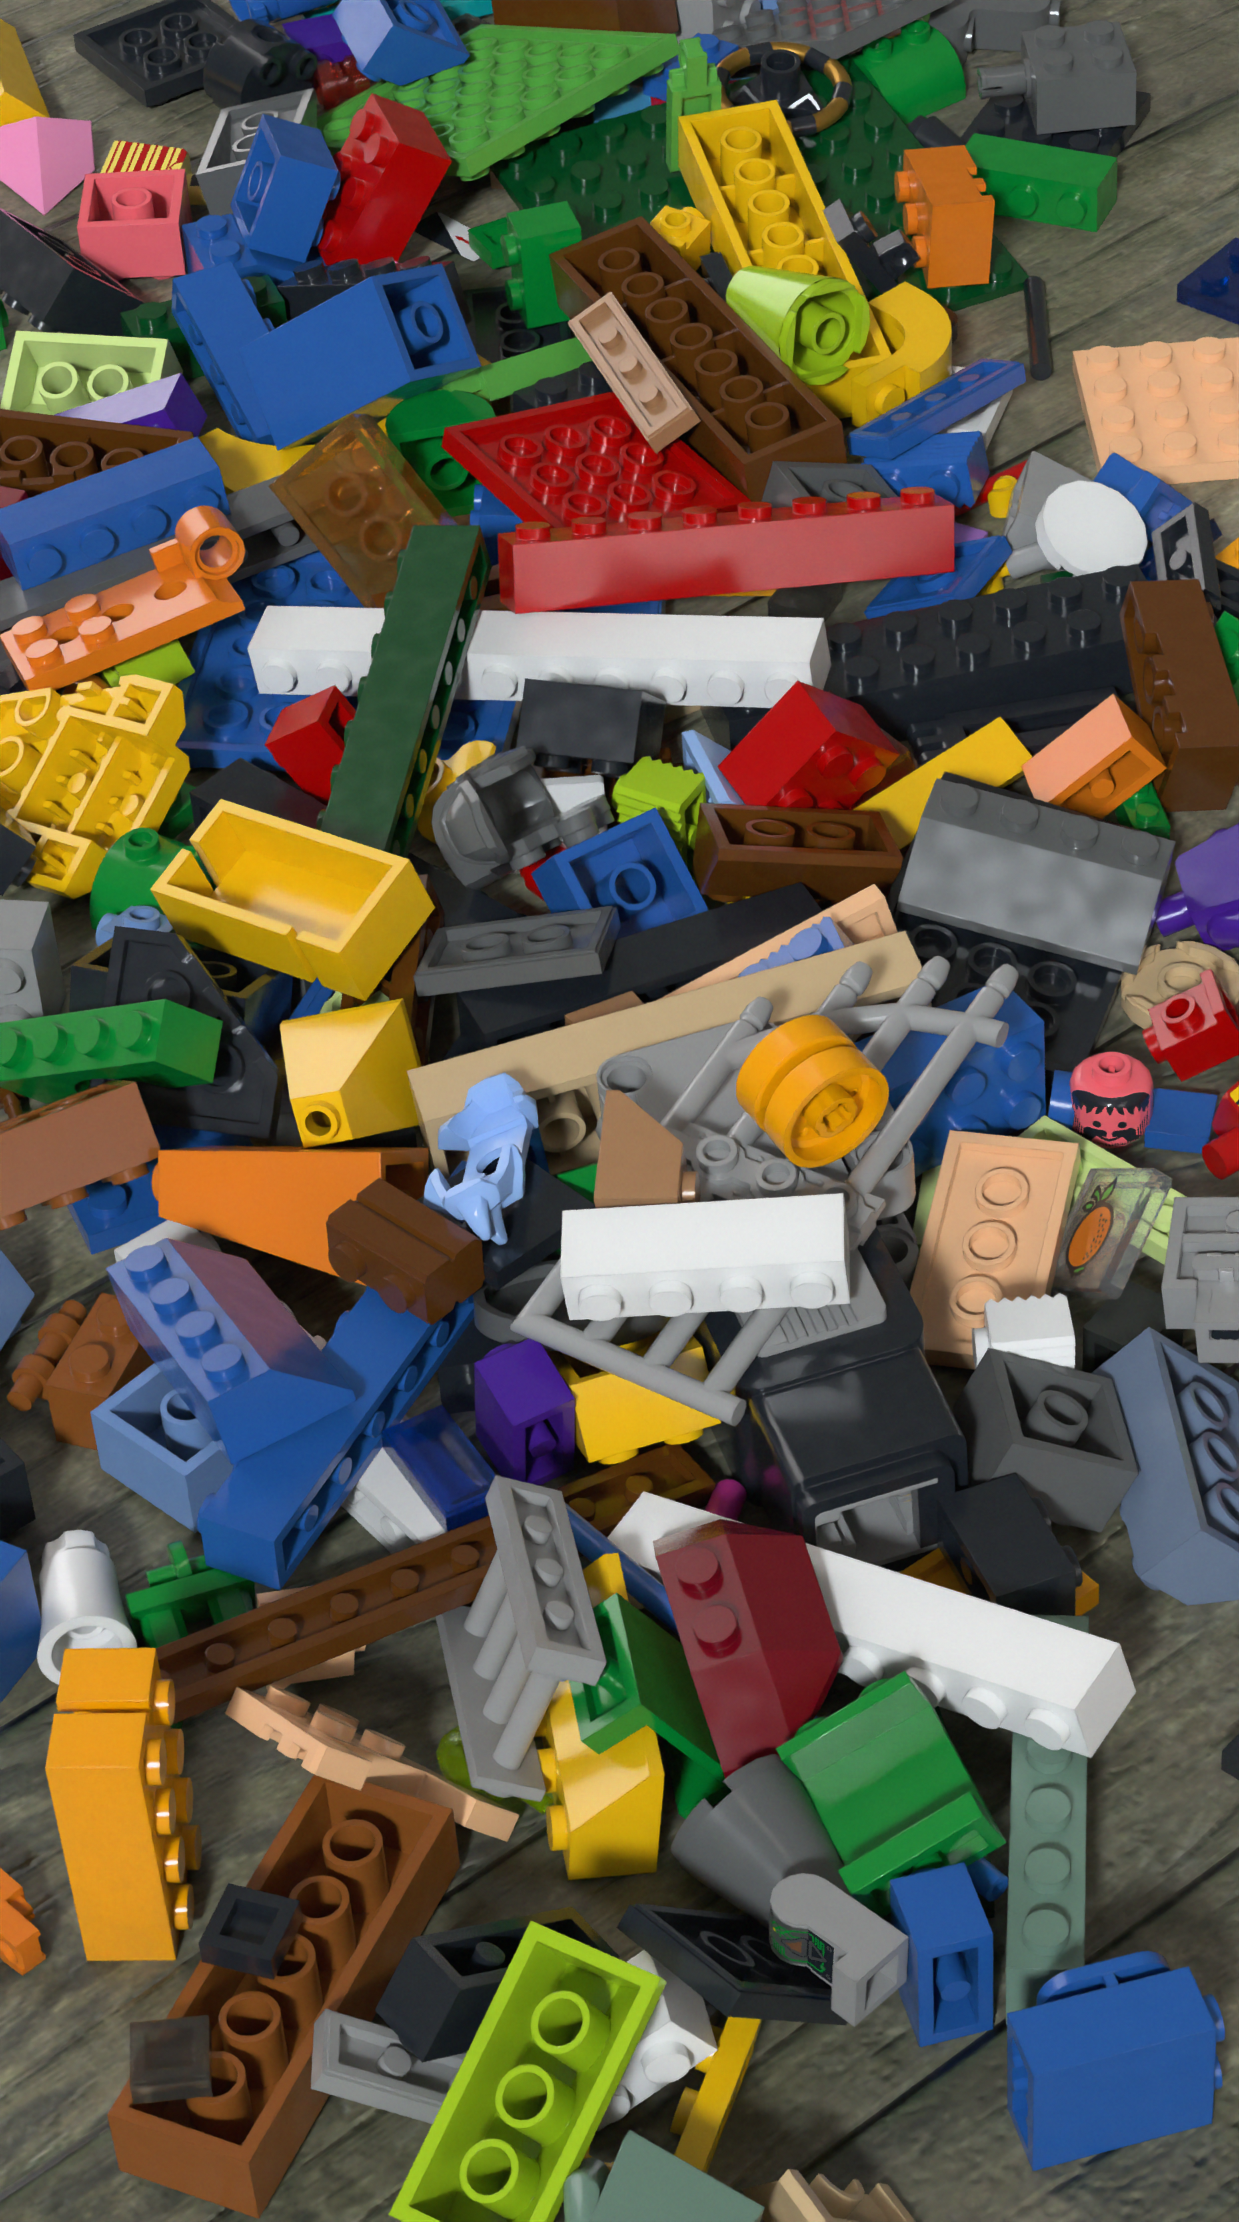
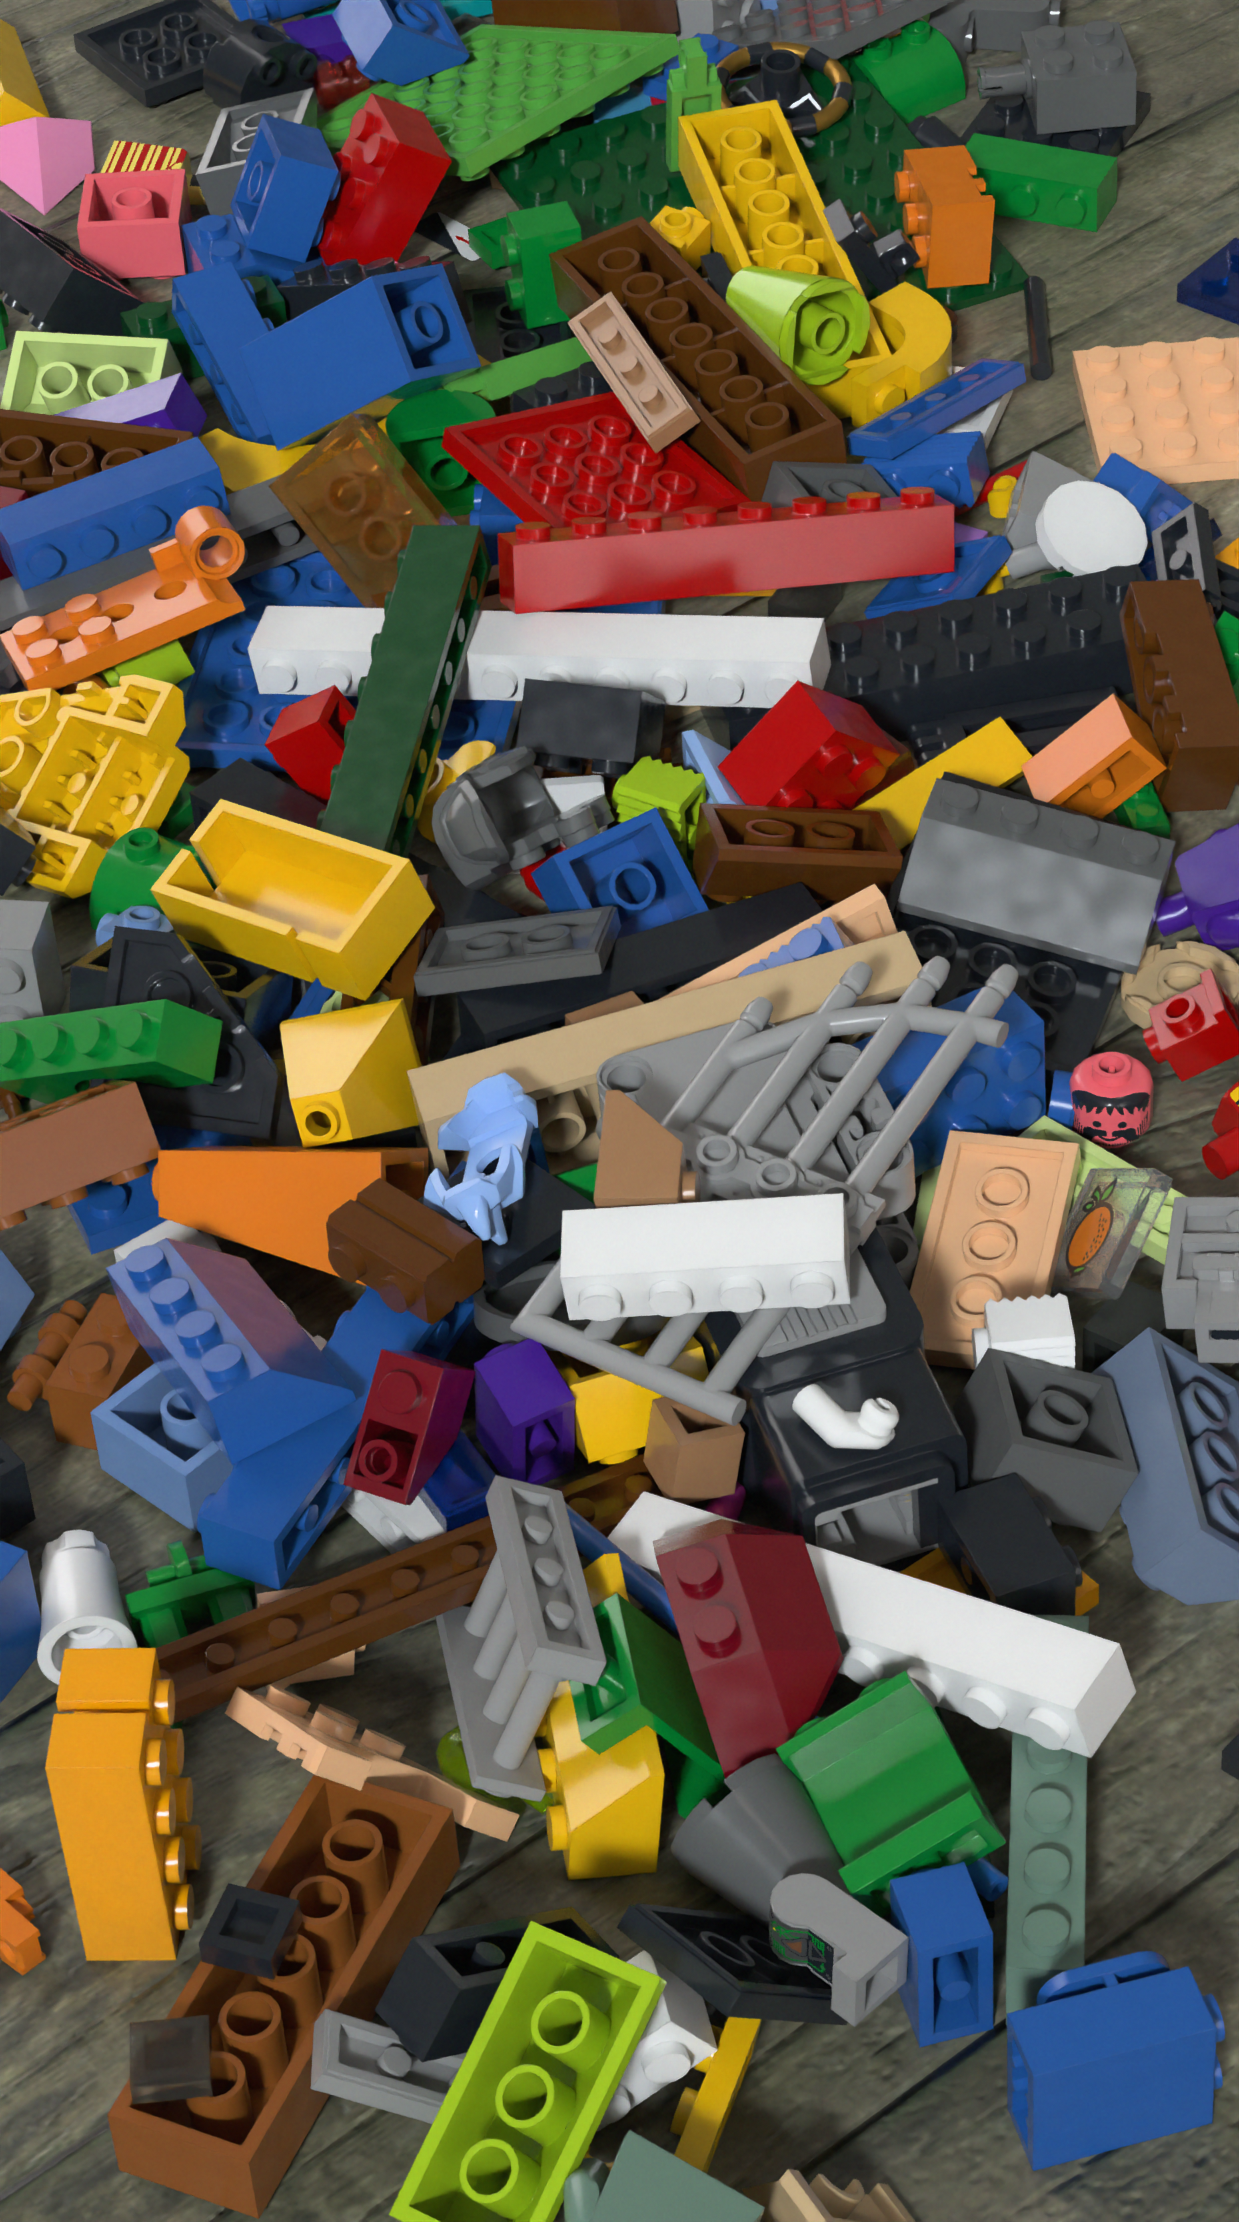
(407, 1424): none -> dark red slope
(691, 1452): none -> medium nougat brick
(812, 1091): light orange wheel -> none
(847, 1429): none -> white arm
(1180, 1120): blue tile -> none

